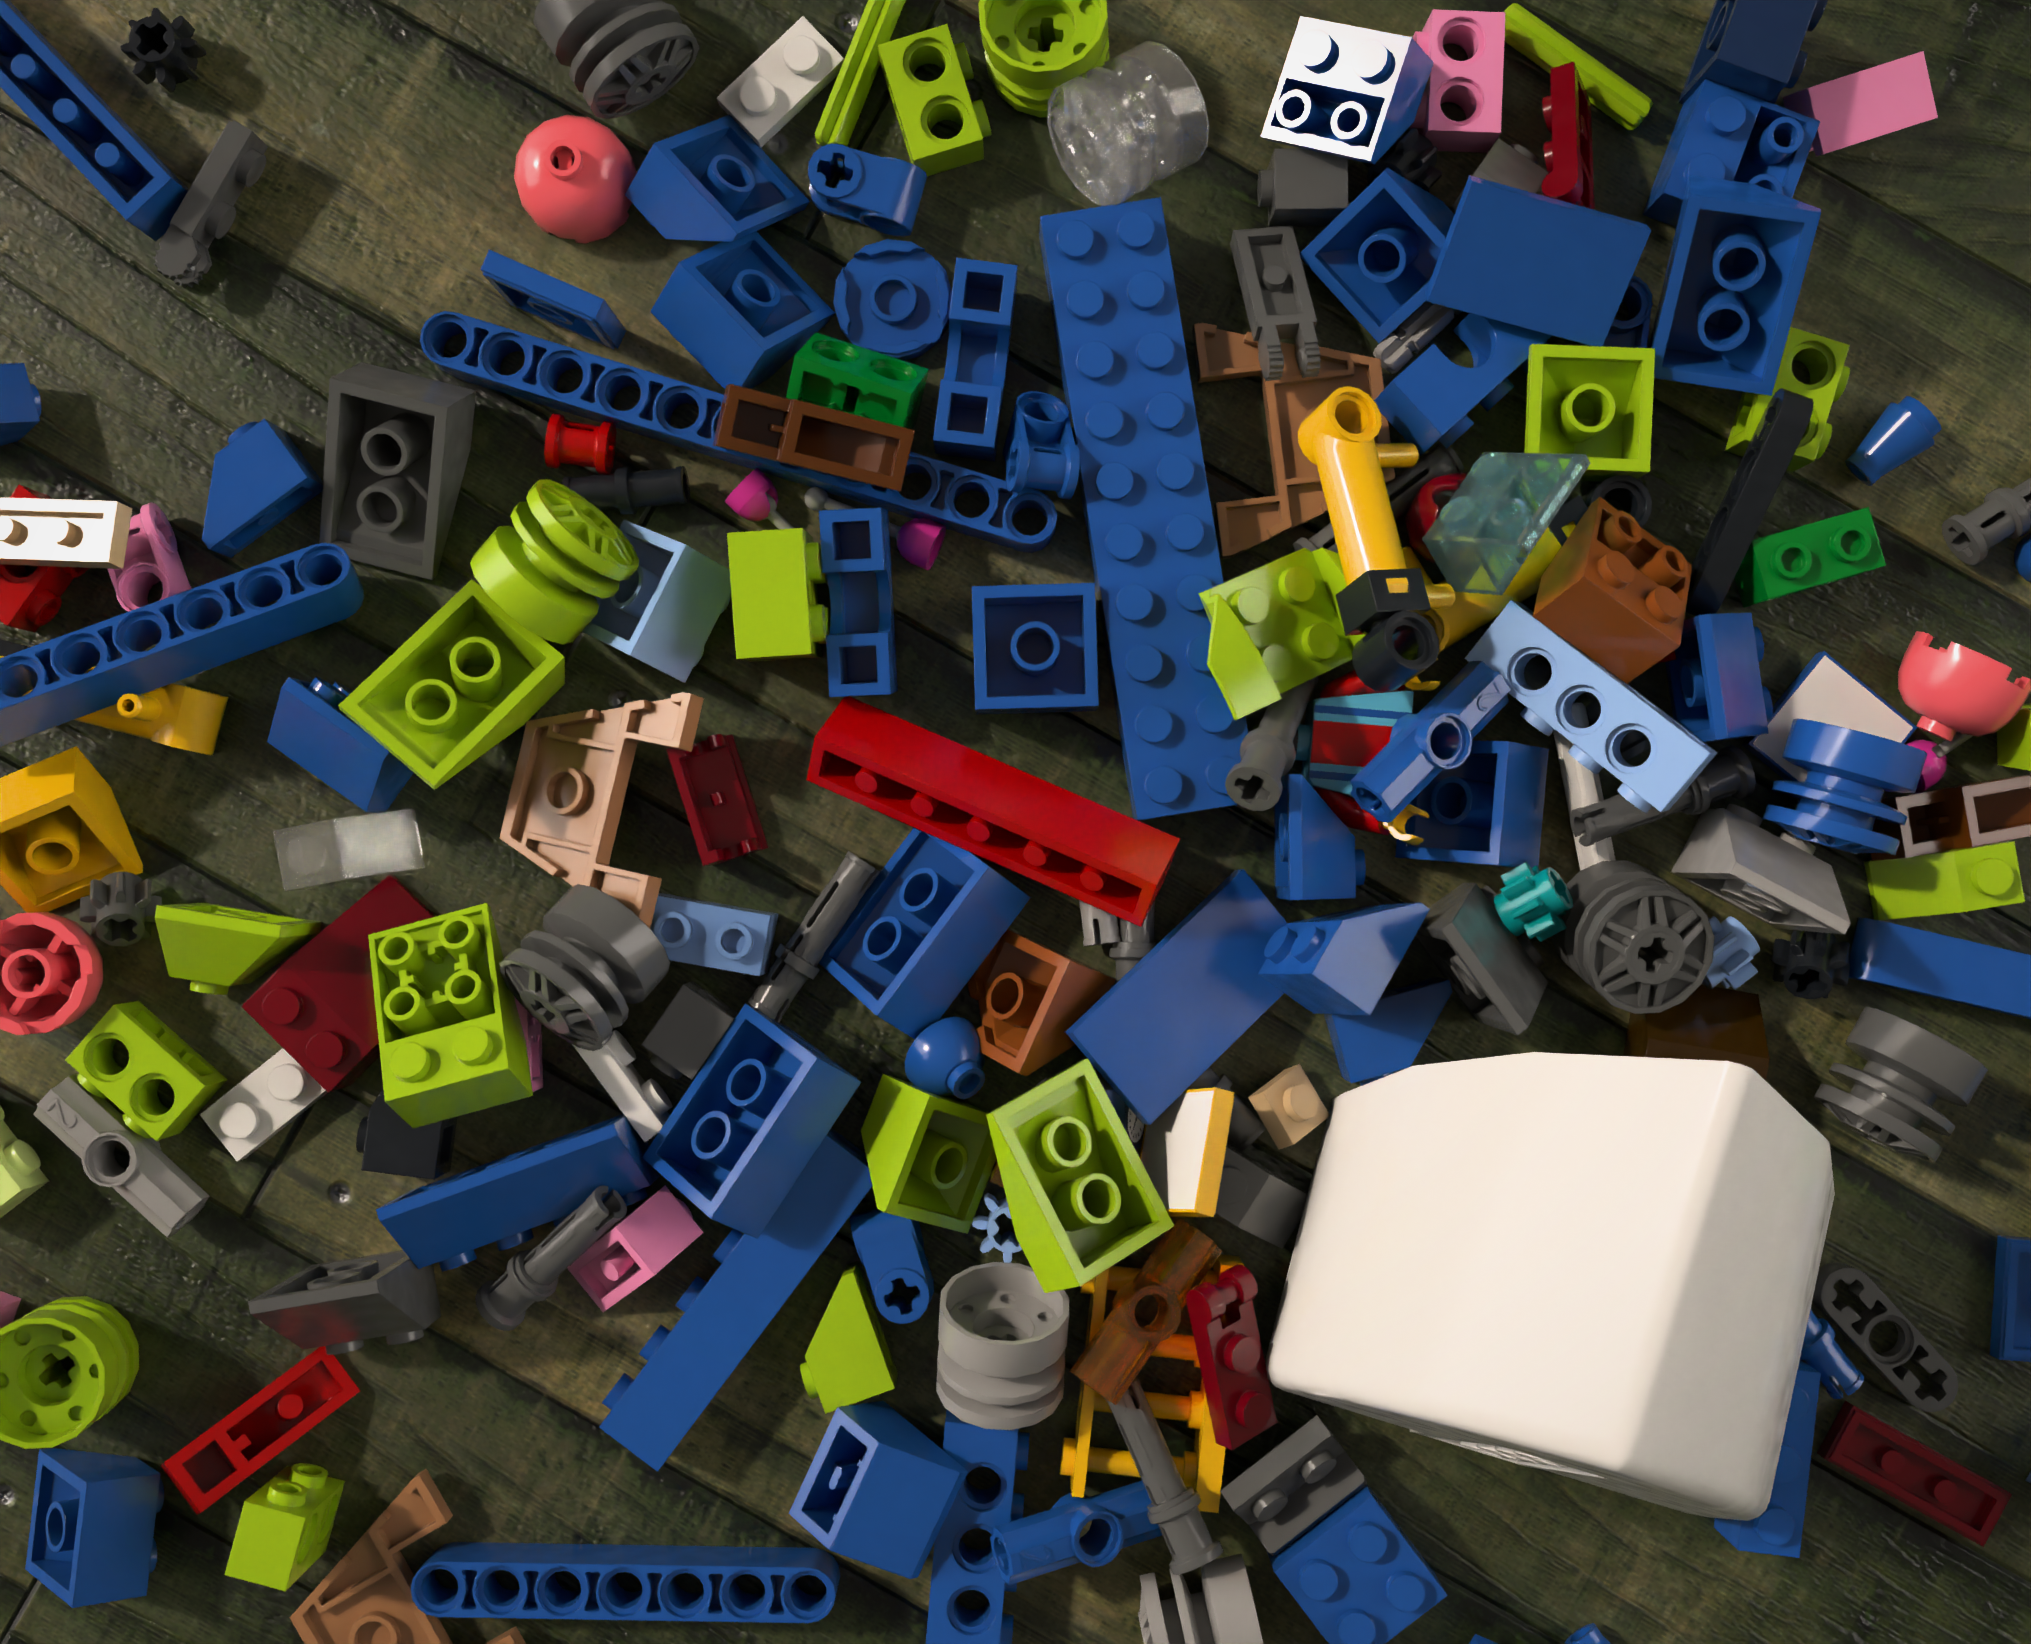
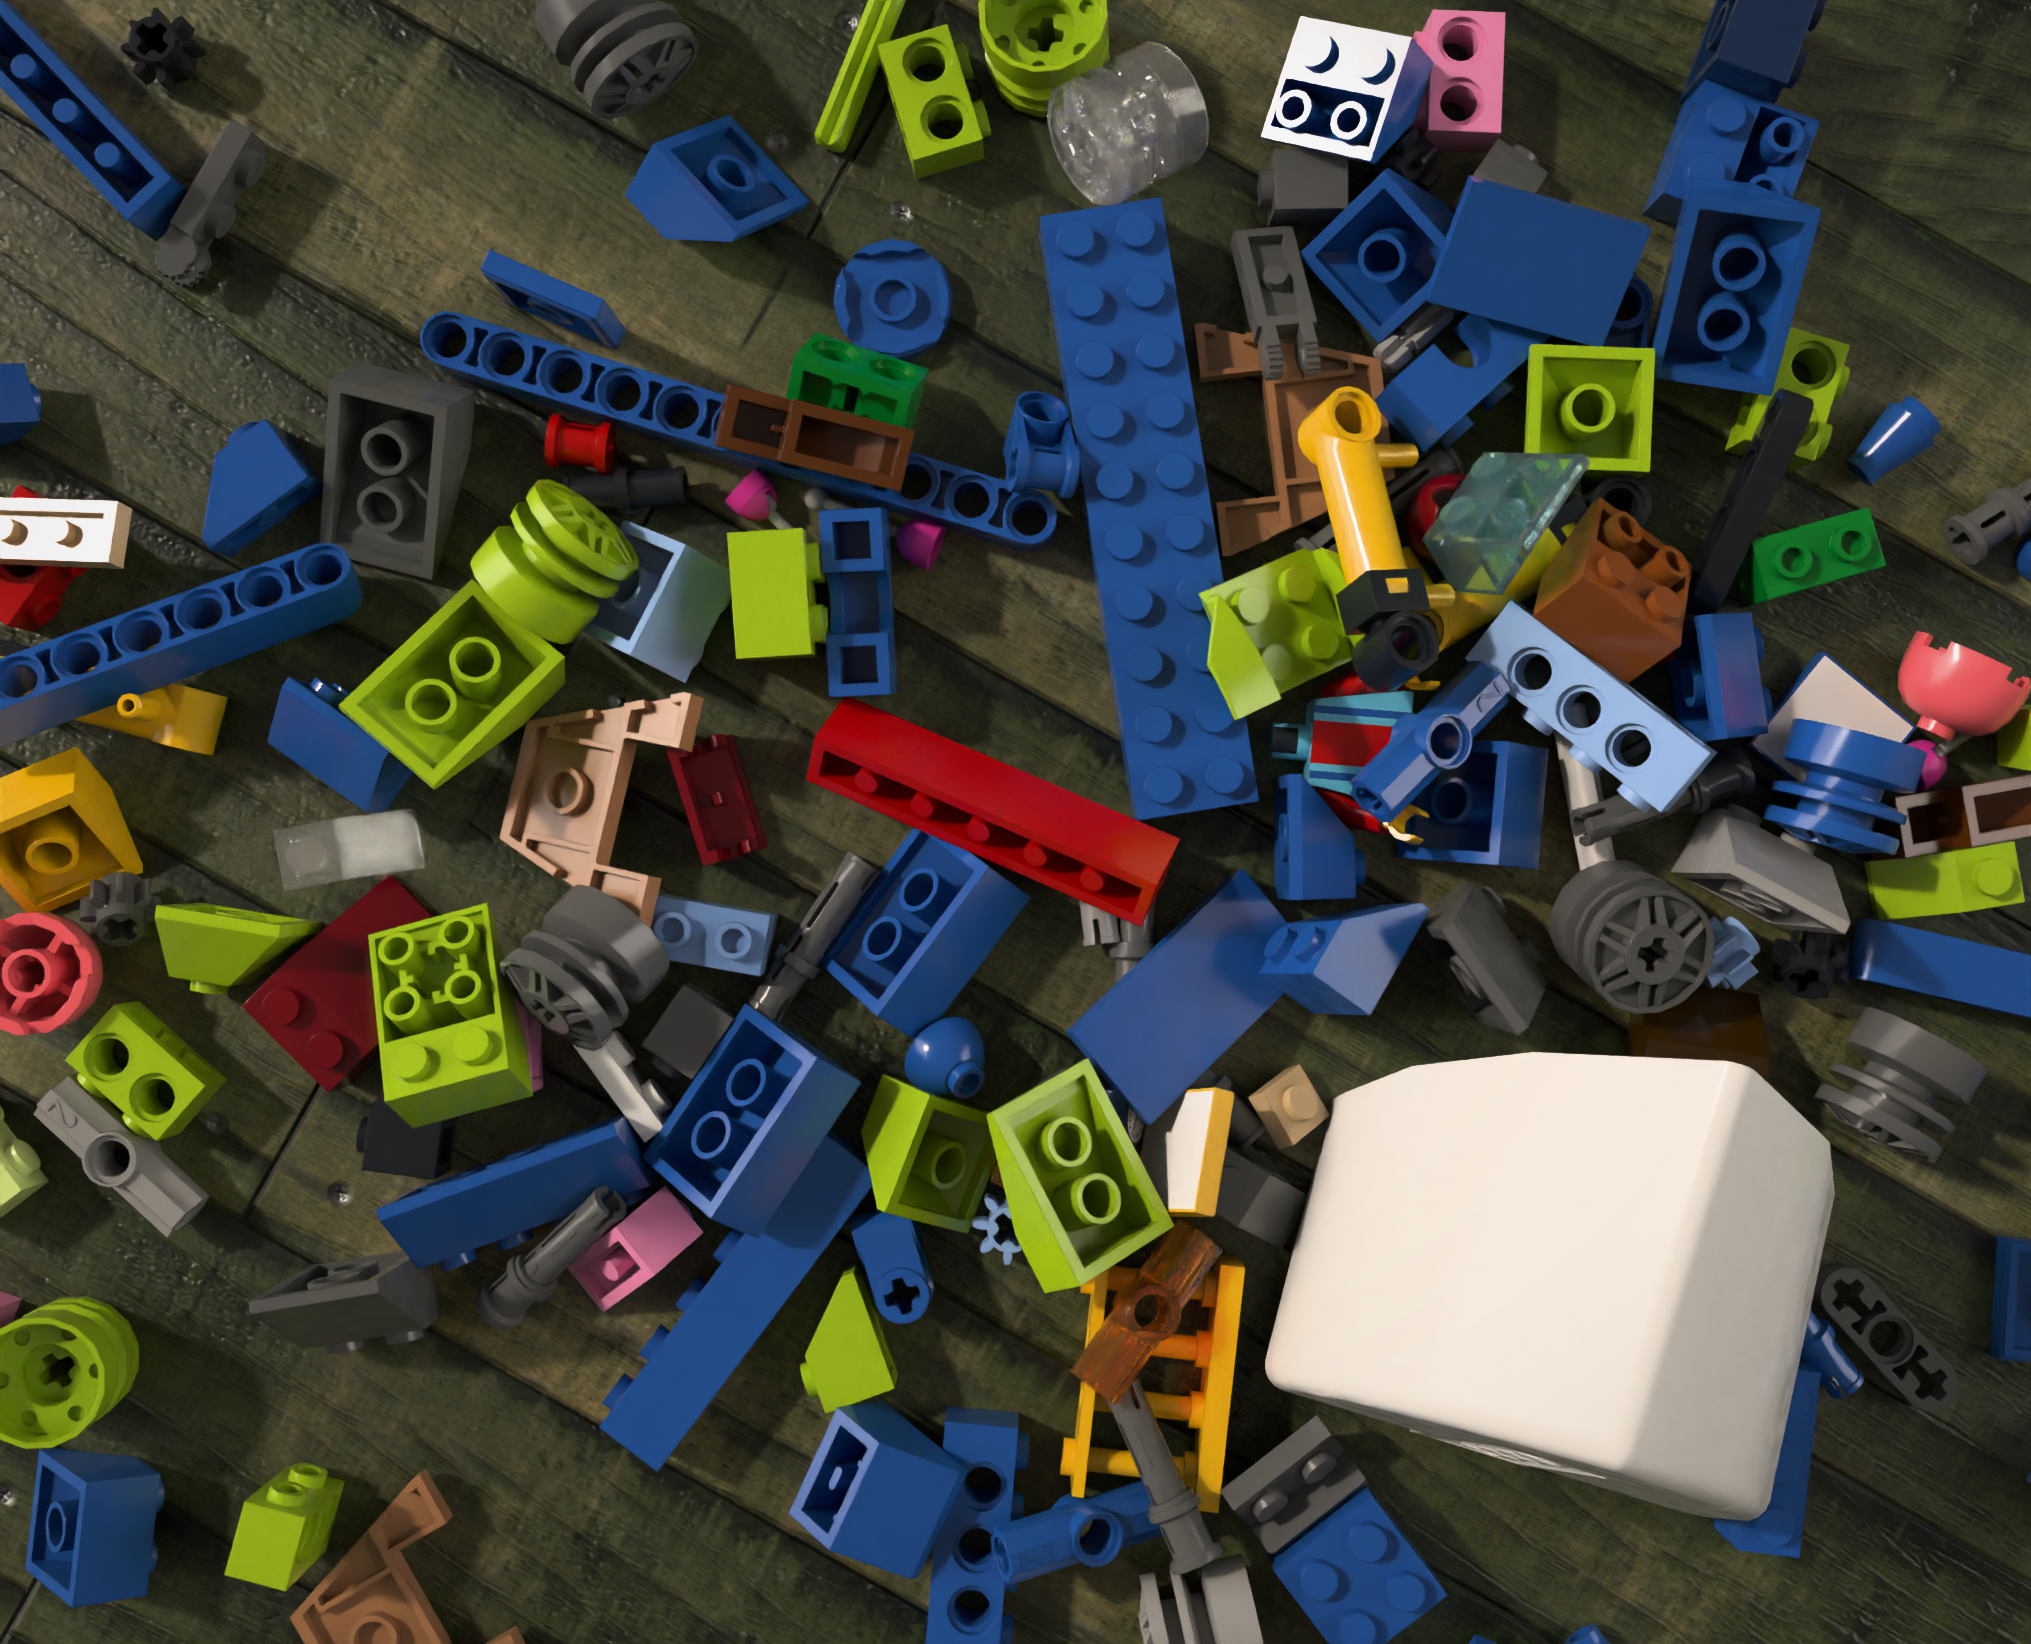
(148, 560): bright pink piece -> none
(259, 1429): red slope -> none
(262, 1104): white plate -> none
(574, 178): coral cylinder -> none
(602, 1597): blue beam -> none
(740, 310): blue slope -> none
(781, 81): white plate -> none
(875, 189): blue piece -> none
(975, 359): blue arch -> none
(1001, 1346): light grey wheel -> none
(1031, 1000): dark orange slope -> none
(1035, 648): blue brick -> none
(1231, 1357): dark red plate -> none
(1269, 751): dark grey pin -> none
(1393, 1033): blue slope -> none
(1533, 901): teal gear -> none
(1551, 49): lime axle -> none
(1570, 151): dark red plate -> none
(1867, 103): bright pink hinge -> none
(1914, 1473): dark red tile -> none

